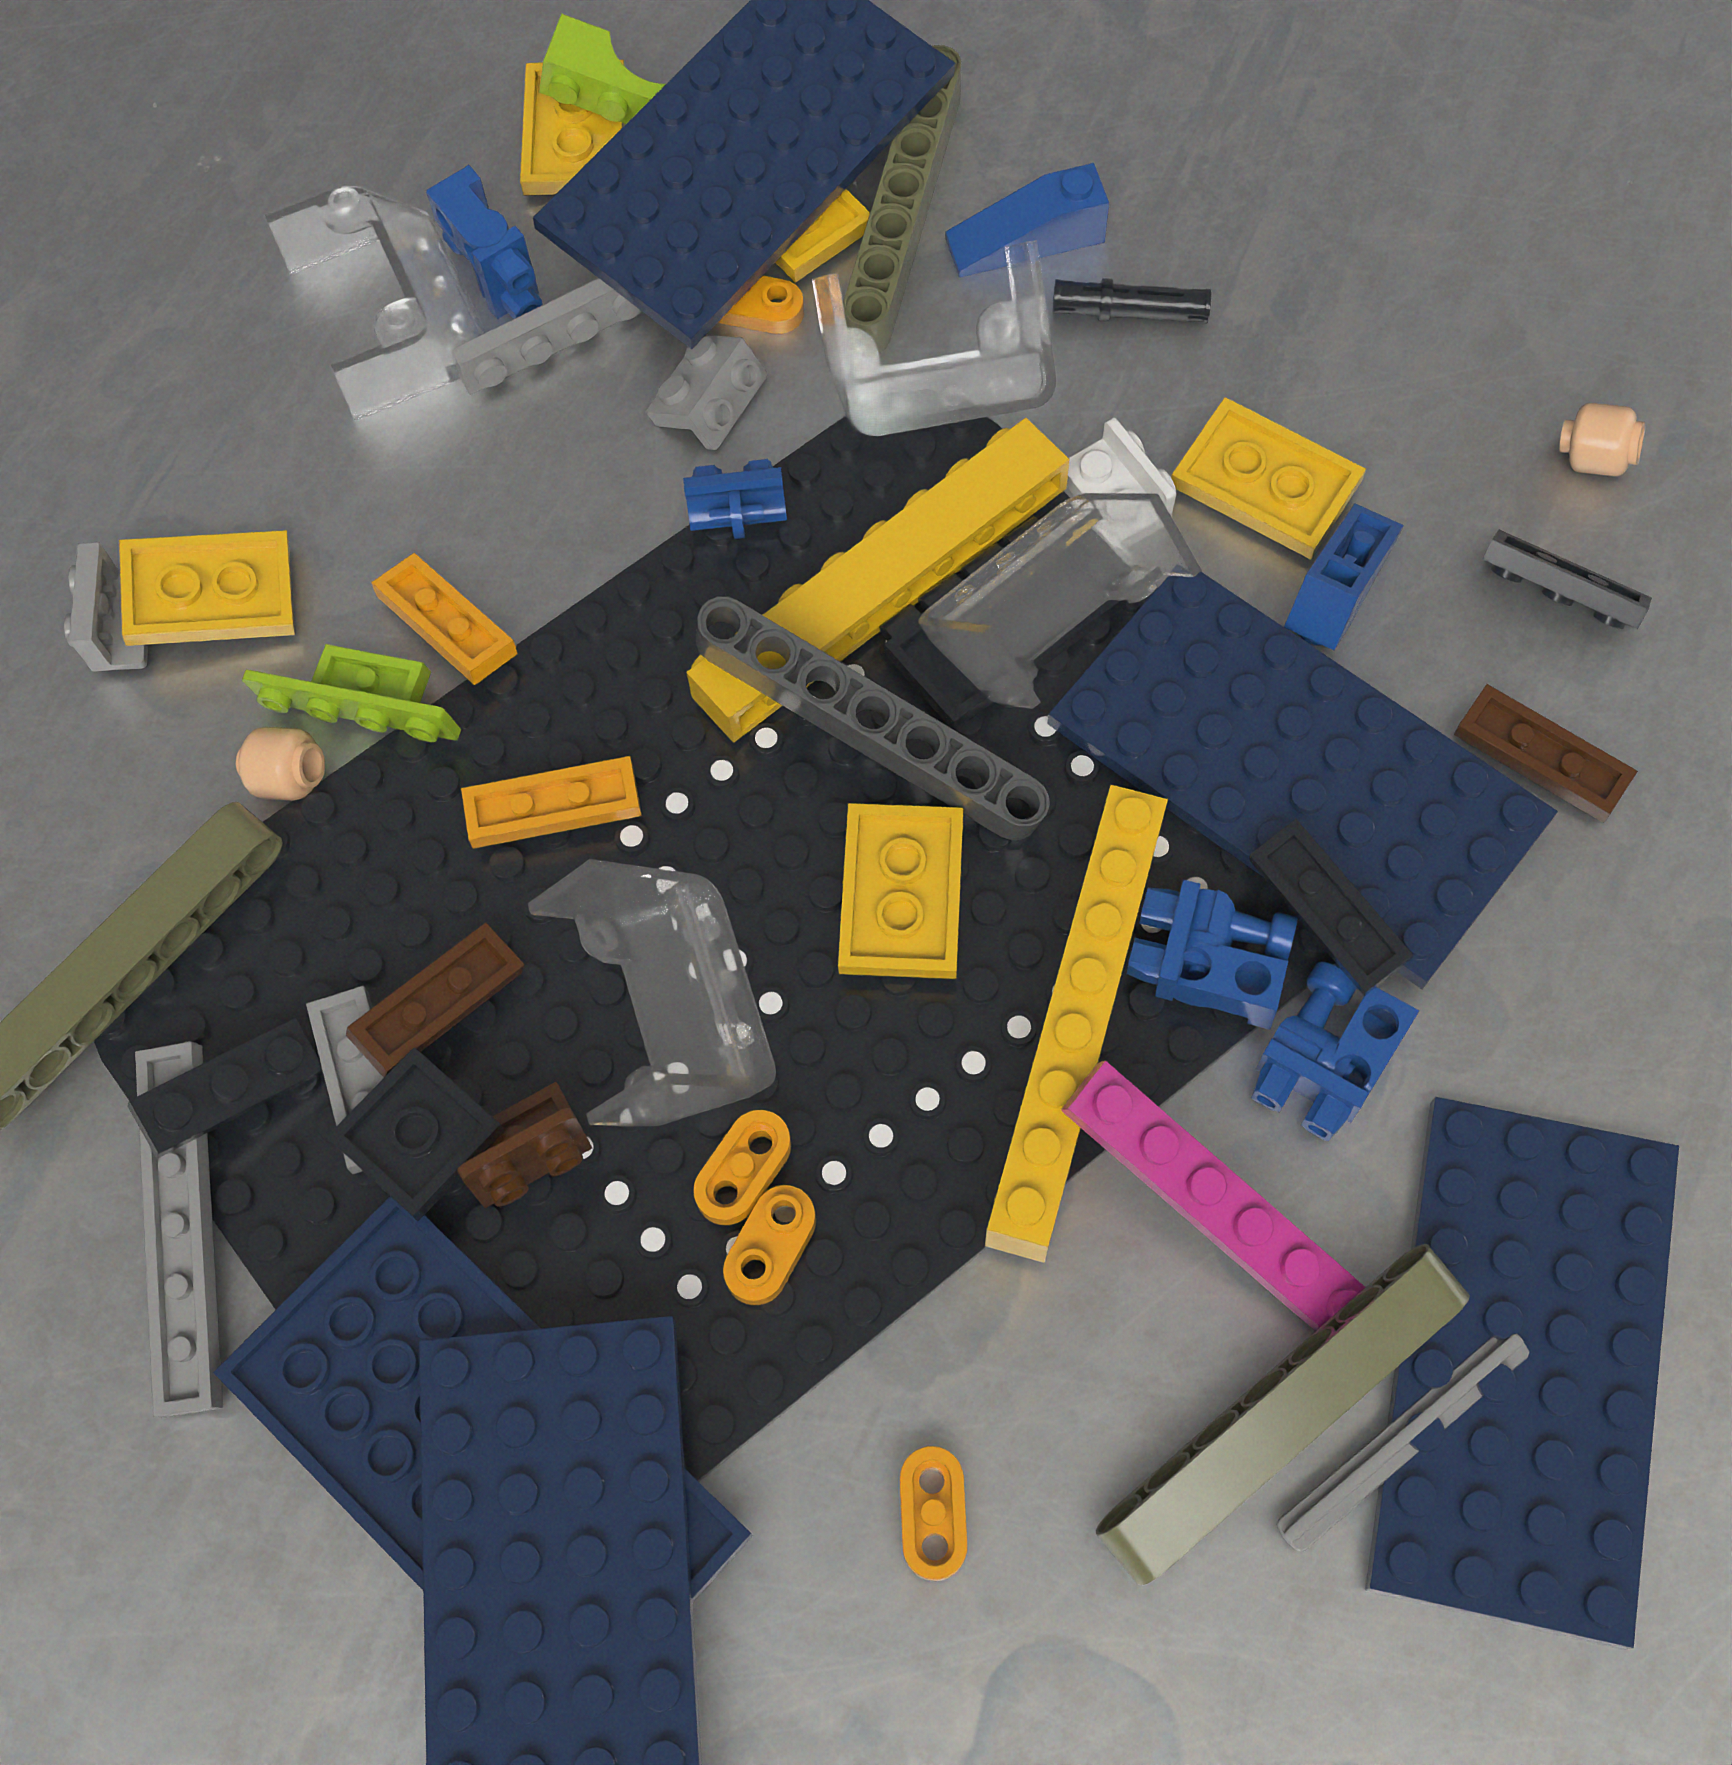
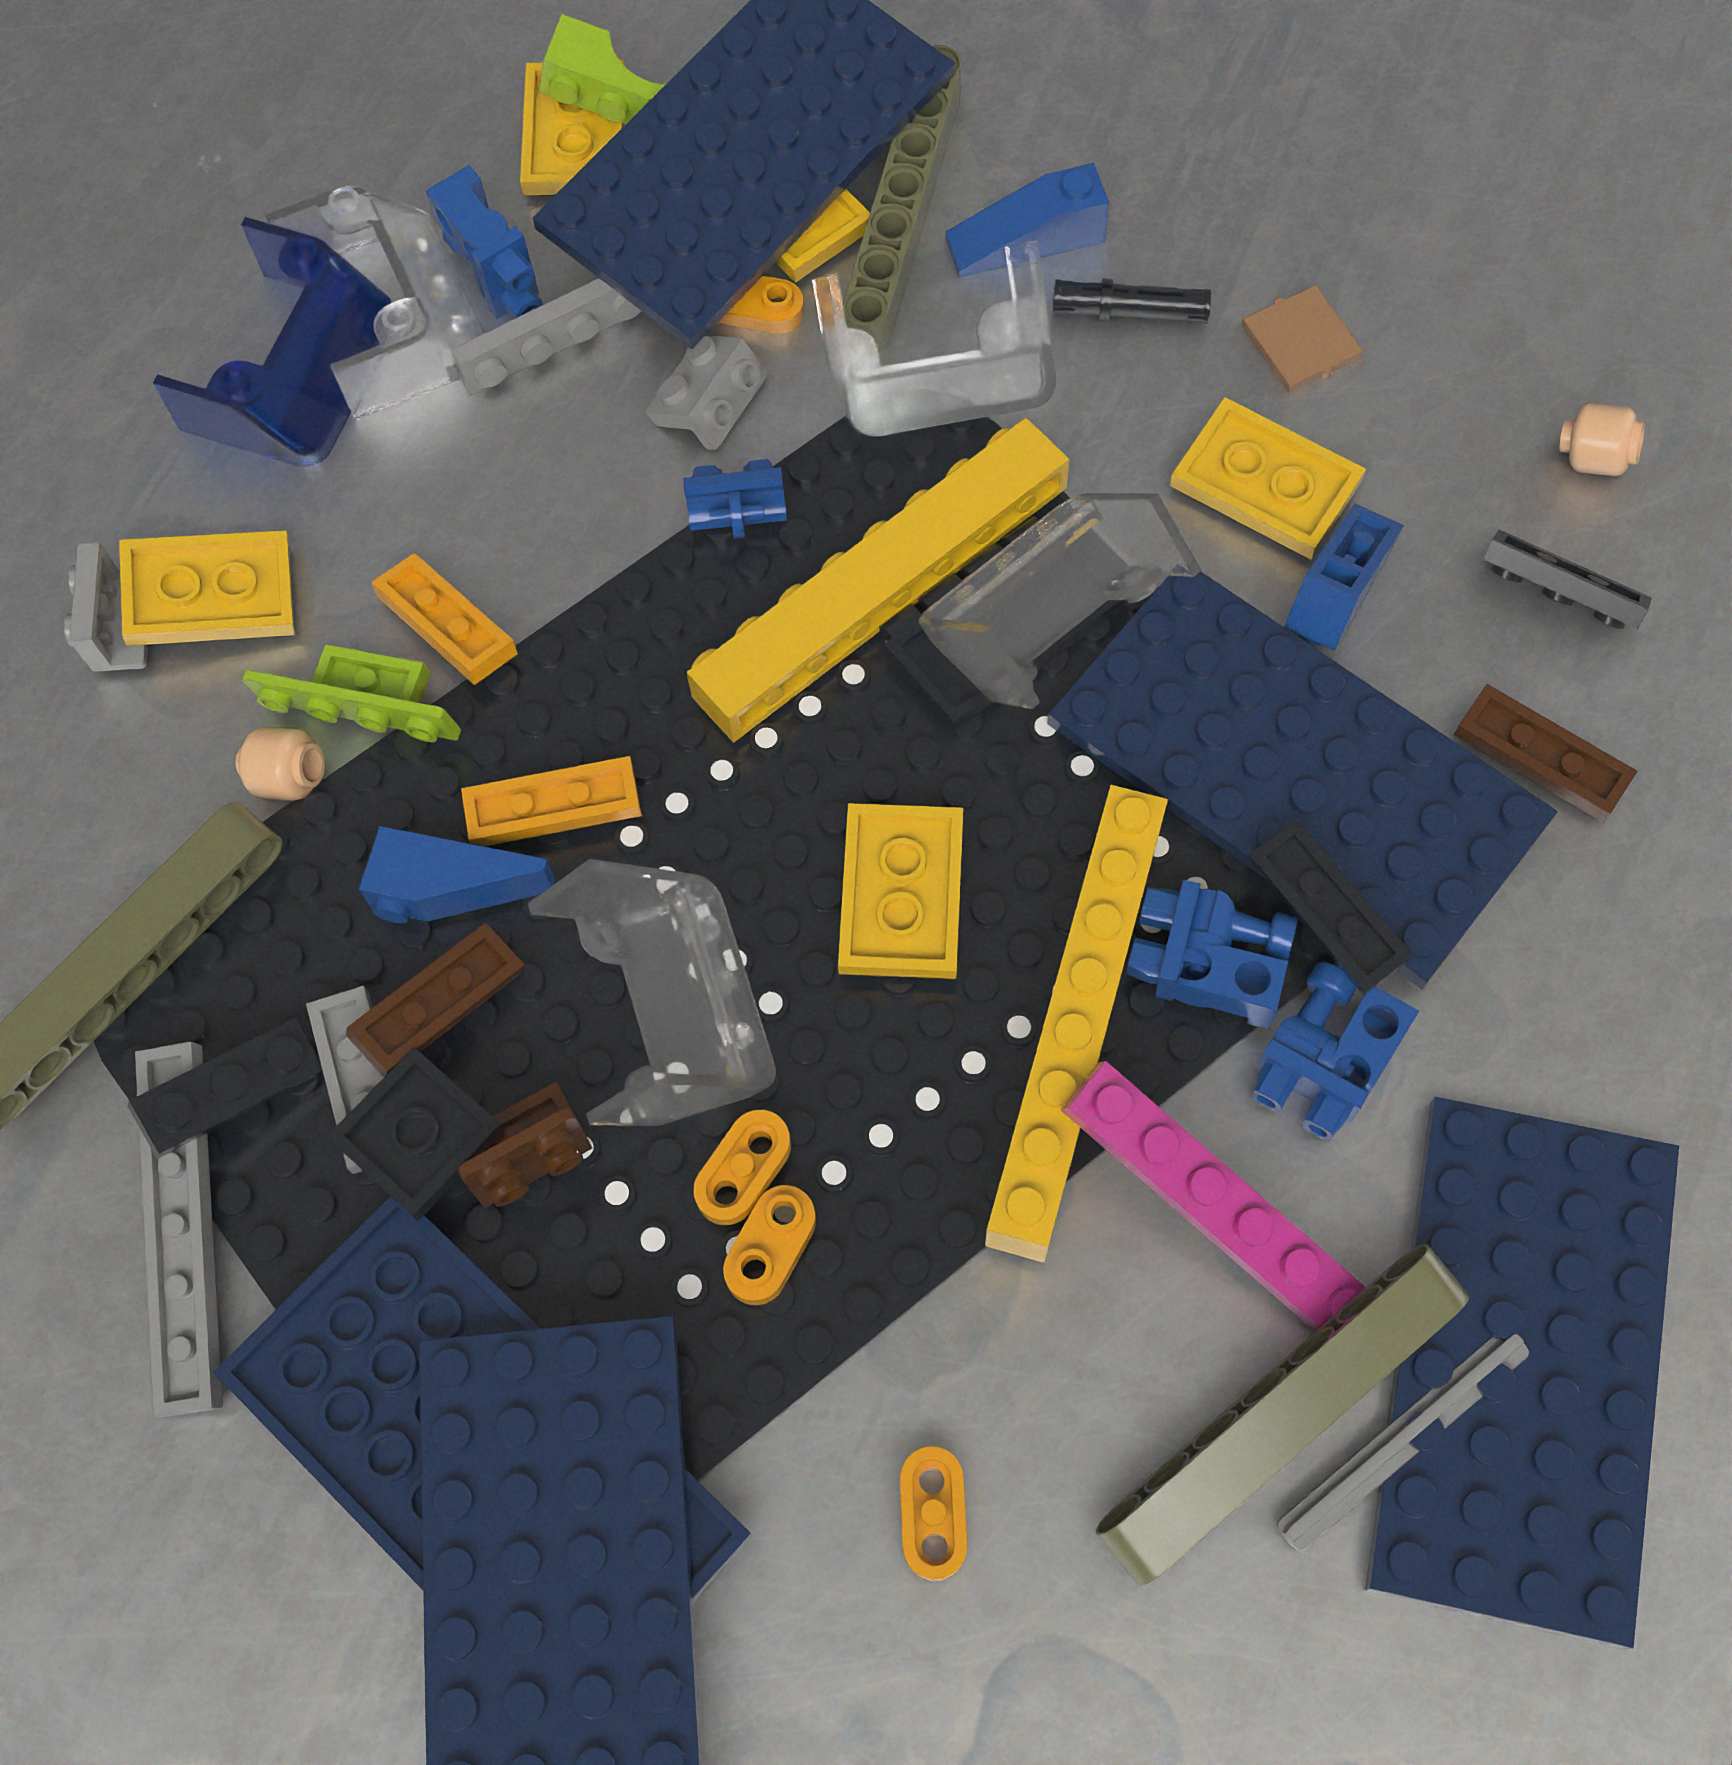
(293, 401): none -> clear blue windscreen
(444, 877): none -> blue slope
(858, 693): dark grey beam -> none
(1118, 466): white bracket -> none
(1302, 338): none -> medium nougat piece

